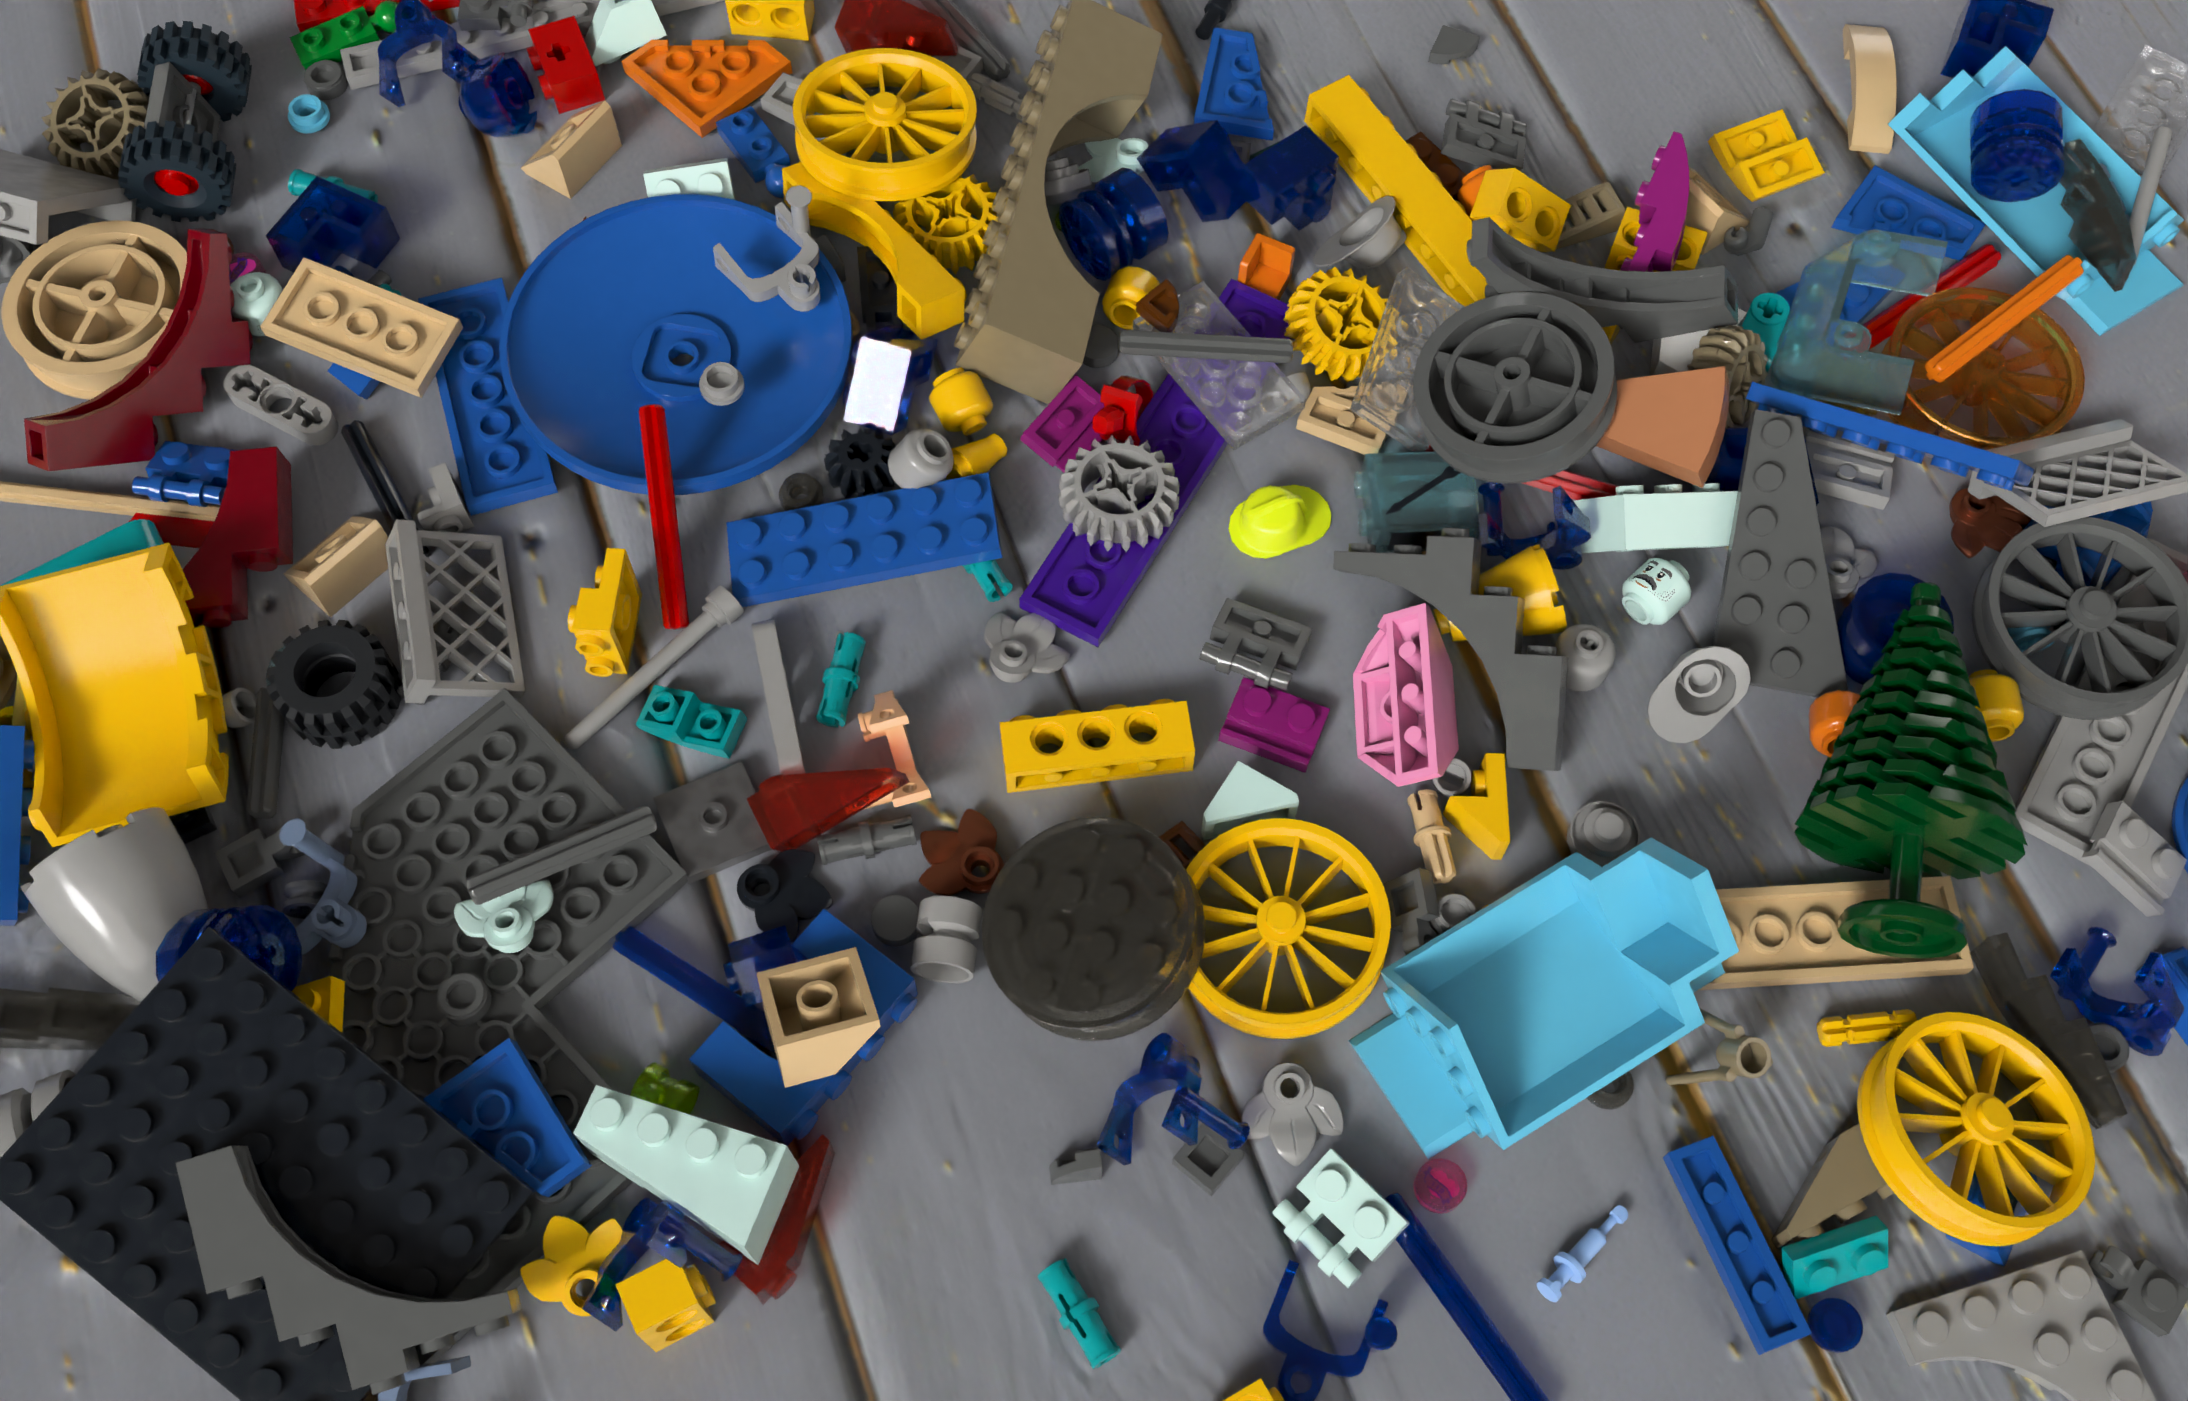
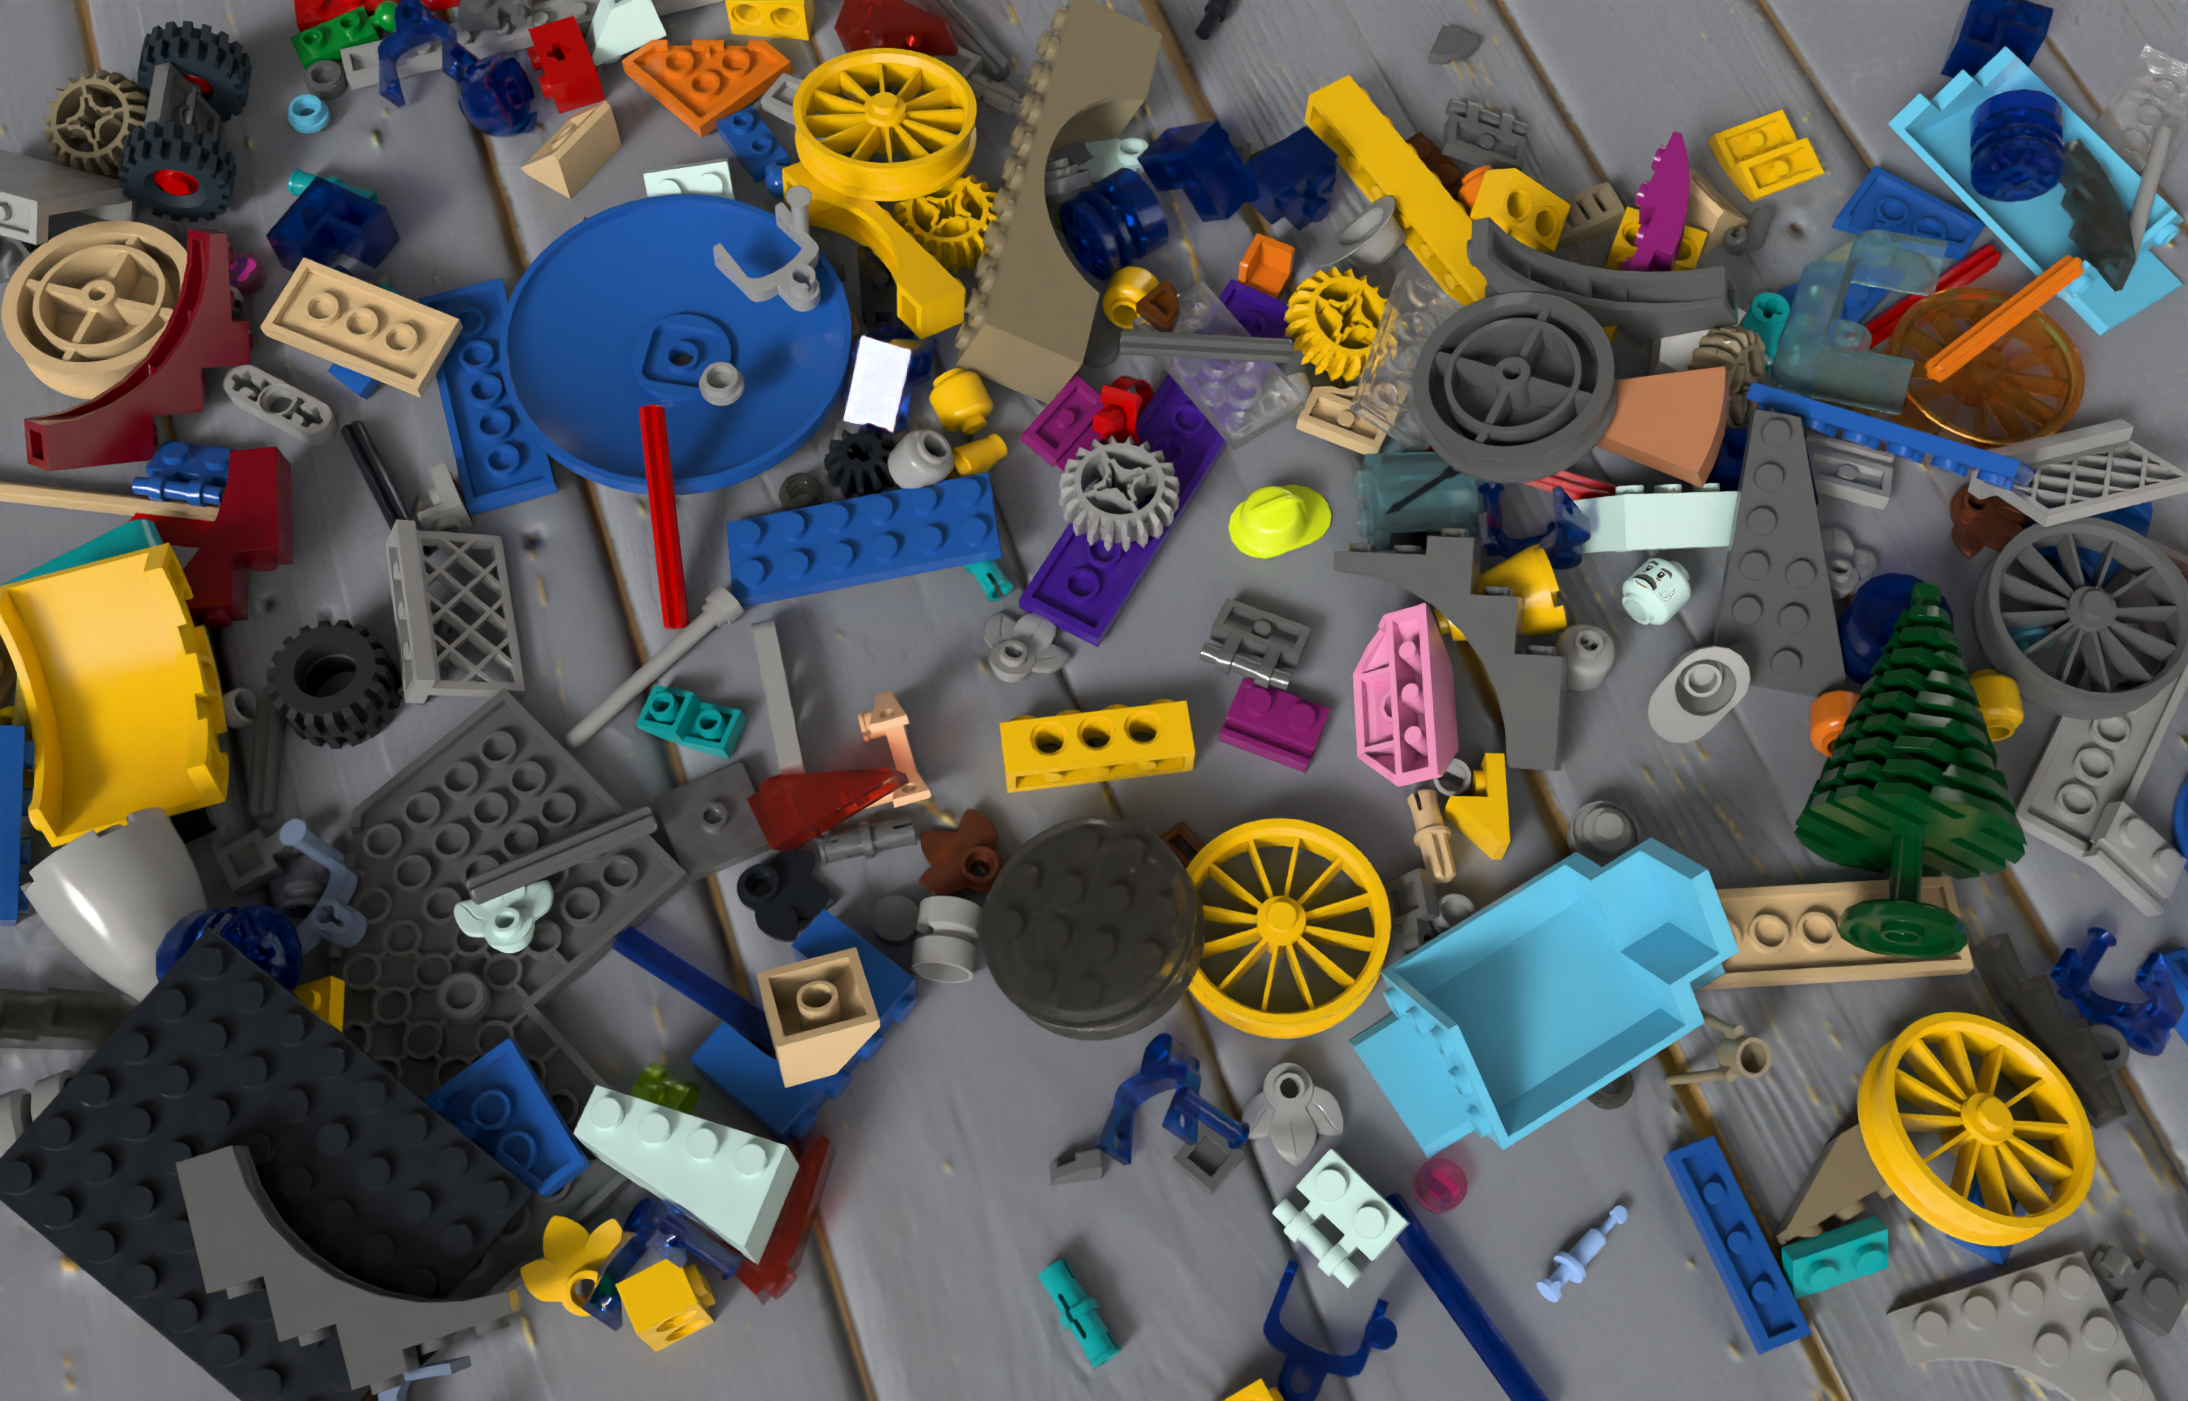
(254, 298): light aqua head -> none
(342, 564): tan slope -> none
(607, 616): yellow plate -> none
(755, 955): clear blue brick -> none
(841, 680): teal pin -> none
(1233, 87): blue wing -> none
(1247, 798): light aqua slope -> none
(1835, 1325): clear blue plate -> none
(1863, 1027): yellow axle -> none
(1871, 88): tan slope -> none

